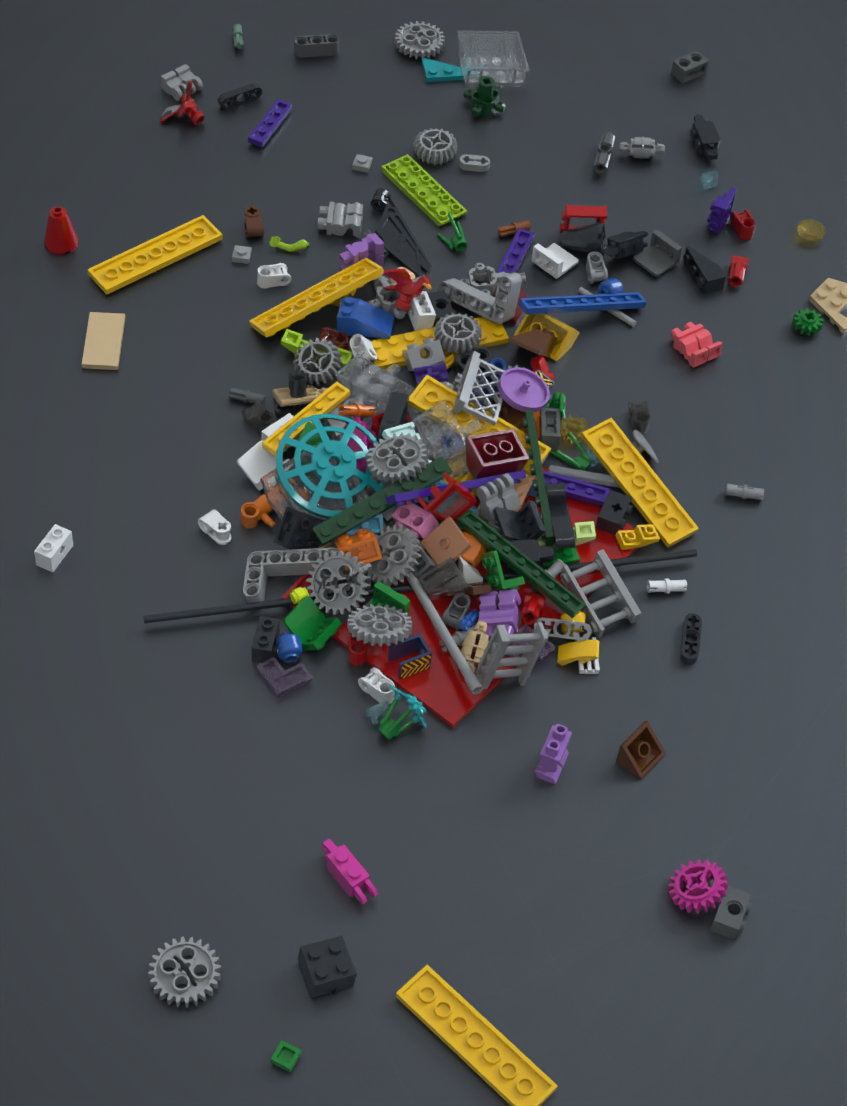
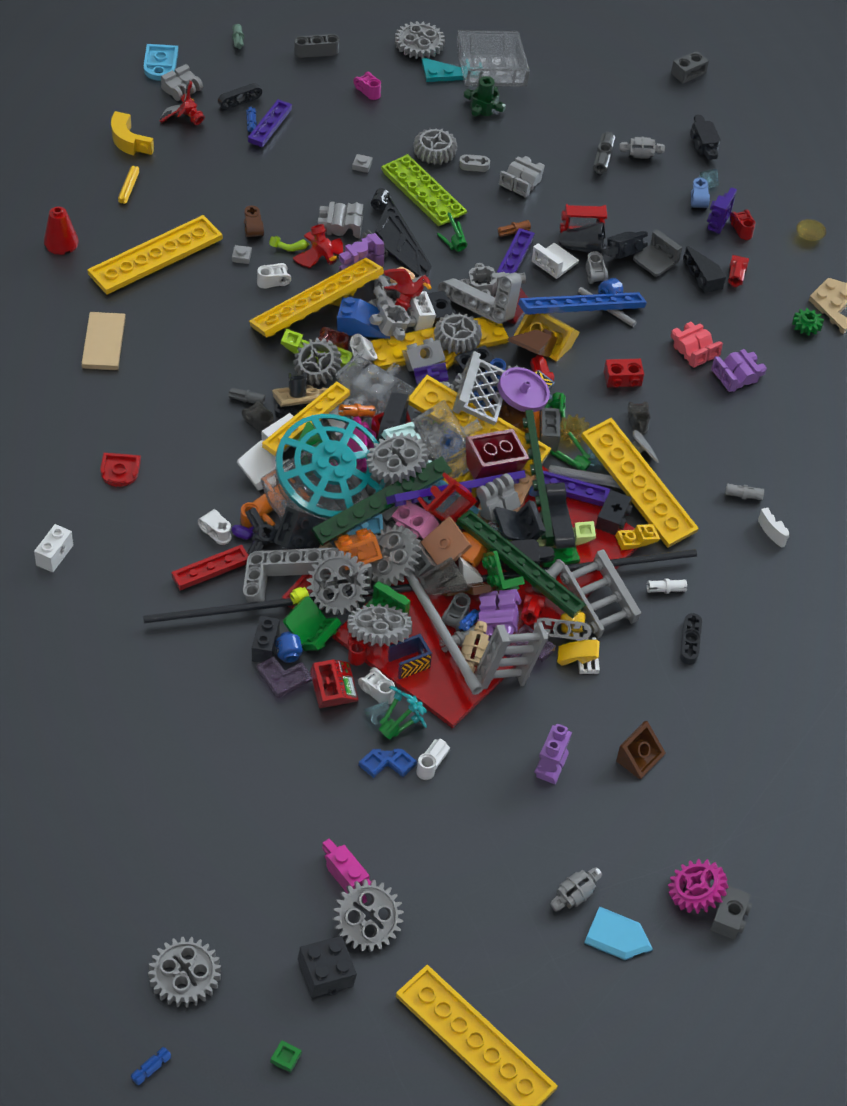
(120, 469): none -> red tile
(126, 140): none -> yellow arch
(128, 184): none -> yellow axle
(150, 1066): none -> blue axle
(160, 59): none -> medium azure tile
(210, 567): none -> red plate
(242, 532): none -> dark purple arm
(251, 119): none -> blue axle
(260, 527): none -> black bush
(320, 247): none -> red animal
(333, 683): none -> red slope
(368, 85): none -> dark pink piece
(380, 899): none -> light grey gear
(392, 318): none -> light grey piece
(397, 759): none -> blue tile
(432, 759): none -> white piece
(522, 176): none -> light grey hips
(579, 894): none -> light grey piece
(617, 935): none -> medium azure tile
(623, 372): none -> red brick
(699, 194): none -> medium blue piece
(738, 369): none -> medium lavender hips
(773, 529): none -> white slope

